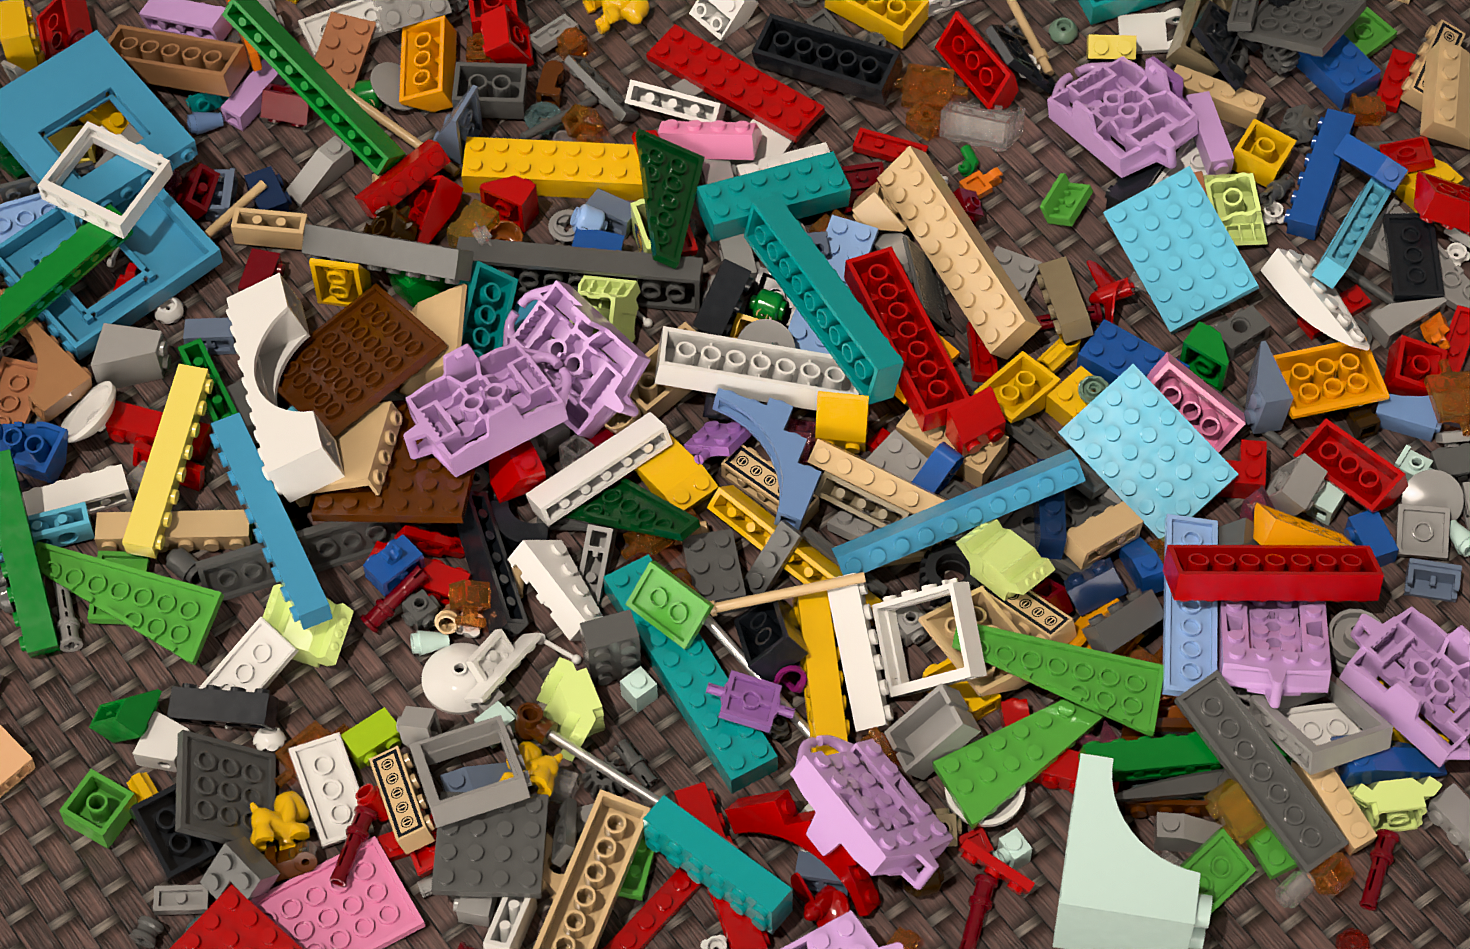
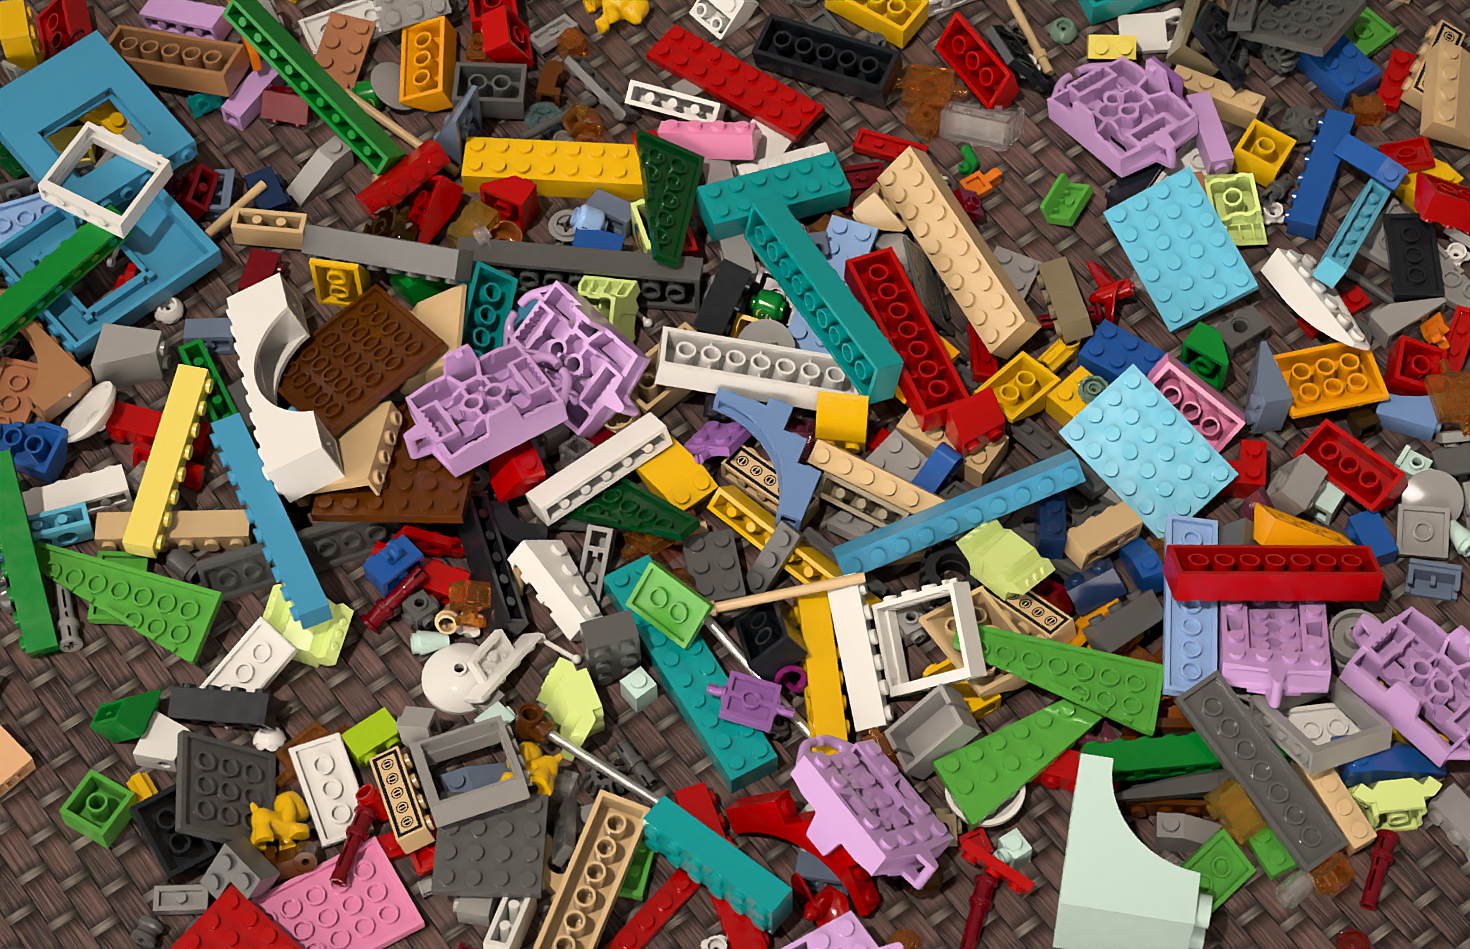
(203, 122): medium blue cone -> none
(1013, 711): red brick -> none

